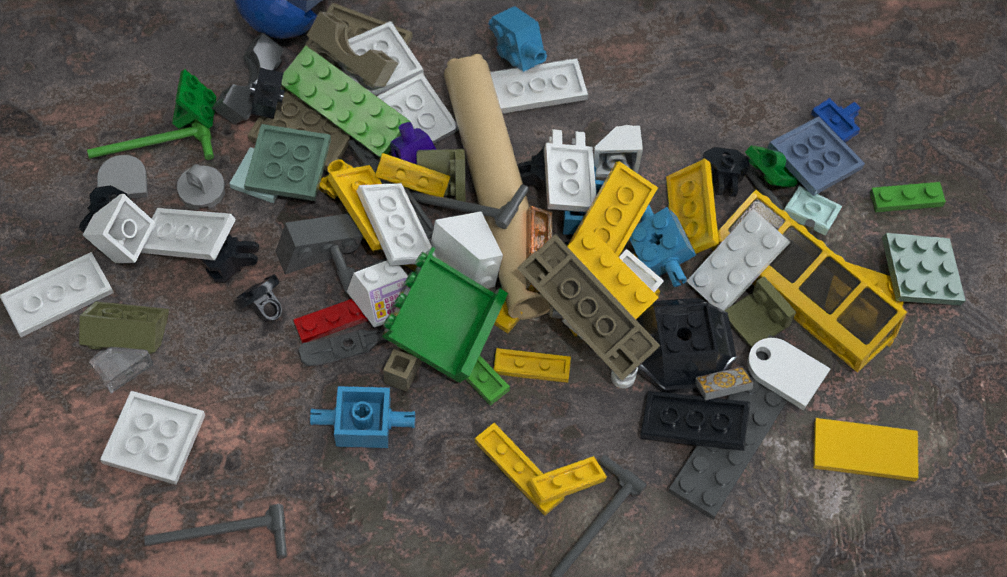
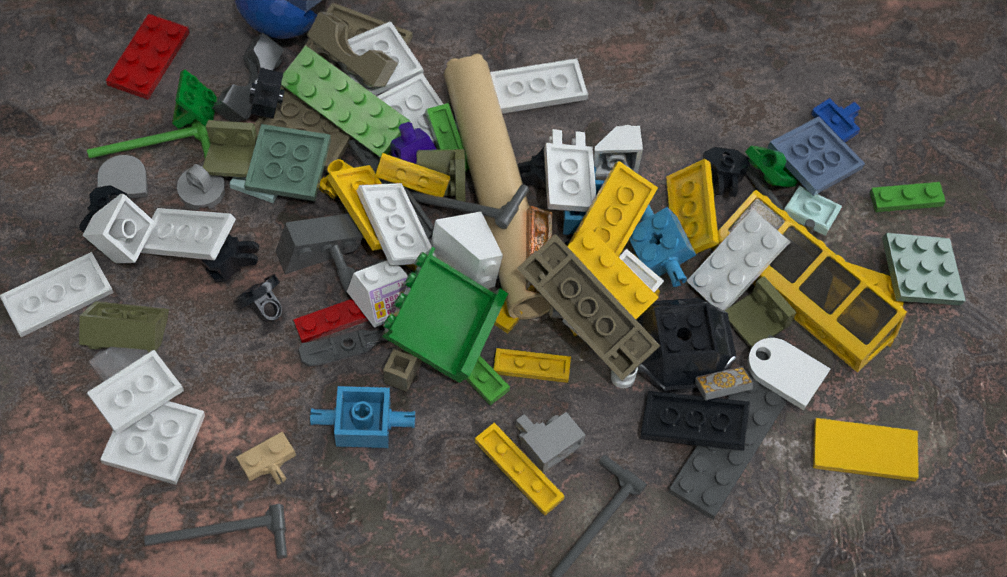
(135, 391): none -> white plate
(148, 56): none -> red plate
(230, 148): none -> olive bracket
(267, 458): none -> tan plate
(444, 129): none -> bright green plate
(518, 38): dark azure brick -> none
(550, 442): none -> light grey hinge
(566, 480): yellow tile -> none

